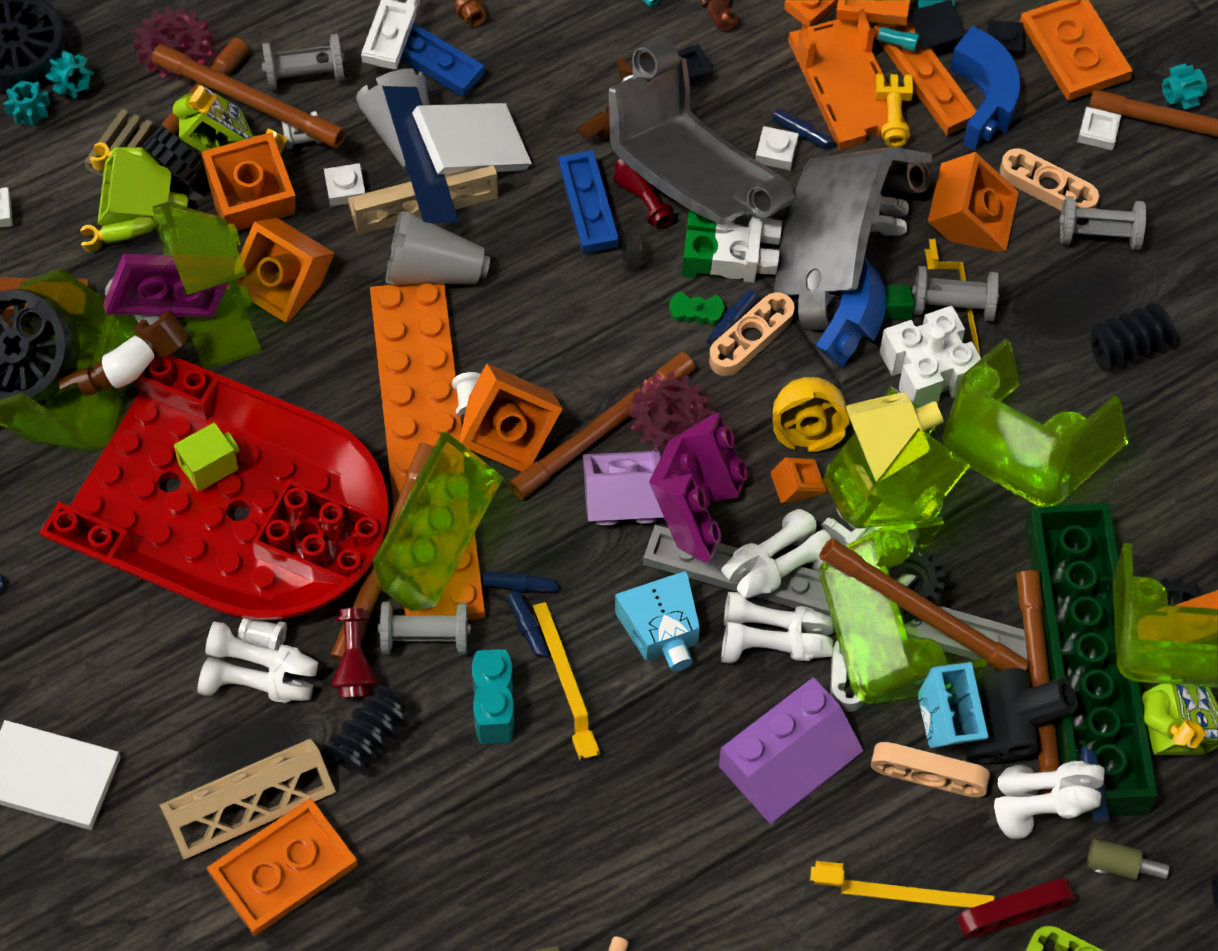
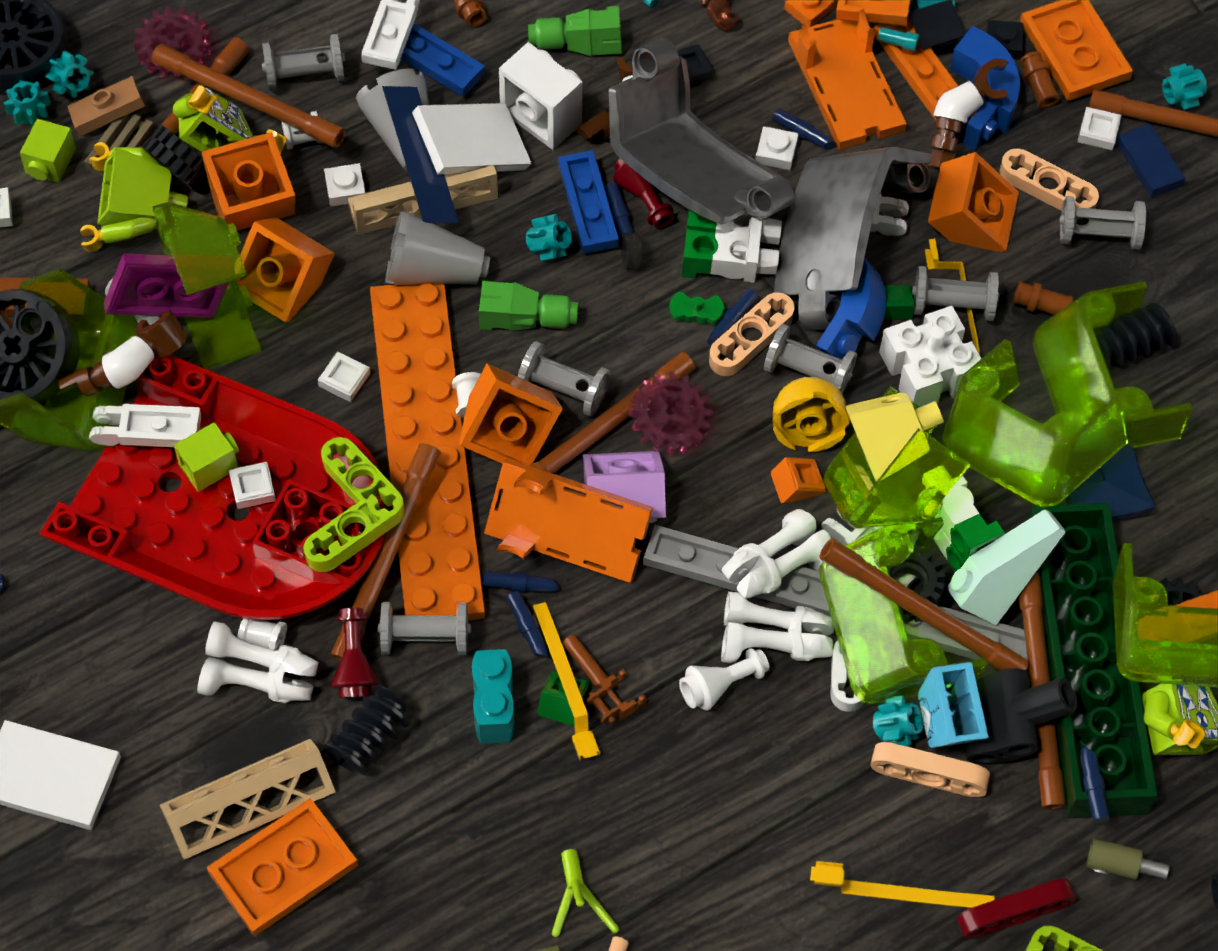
(48, 151): none -> lime brick
(106, 106): none -> medium nougat plate
(144, 425): none -> white hinge
(252, 485): none -> white tile
(344, 376): none -> white tile
(364, 511): none -> lime beam
(435, 524): clear neon green slope -> none
(519, 308): none -> bright green piece
(541, 95): none -> white brick
(548, 237): none -> teal gear
(553, 700): none -> green slope
(564, 378): none -> light grey hose
(565, 524): none -> orange piece
(577, 888): none -> lime plant
(584, 32): none -> bright green piece
(602, 682): none -> dark orange piece
(618, 209): none -> dark blue piece
(661, 619): medium azure torso -> none
(690, 475): magenta slope -> none
(705, 684): none -> white piece
(790, 751): medium lavender slope -> none
(807, 359): none -> light grey hose
(895, 131): yellow hinge -> none
(898, 721): none -> teal gear
(956, 107): none -> piece
(963, 527): none -> hips
(1003, 568): none -> light aqua slope
(1037, 75): none -> dark orange pin
(1039, 298): none -> dark orange pin
(1071, 795): white piece -> none
(1078, 372): none -> clear neon green windscreen
(1118, 484): none -> dark blue plate
(1150, 160): none -> dark blue tile

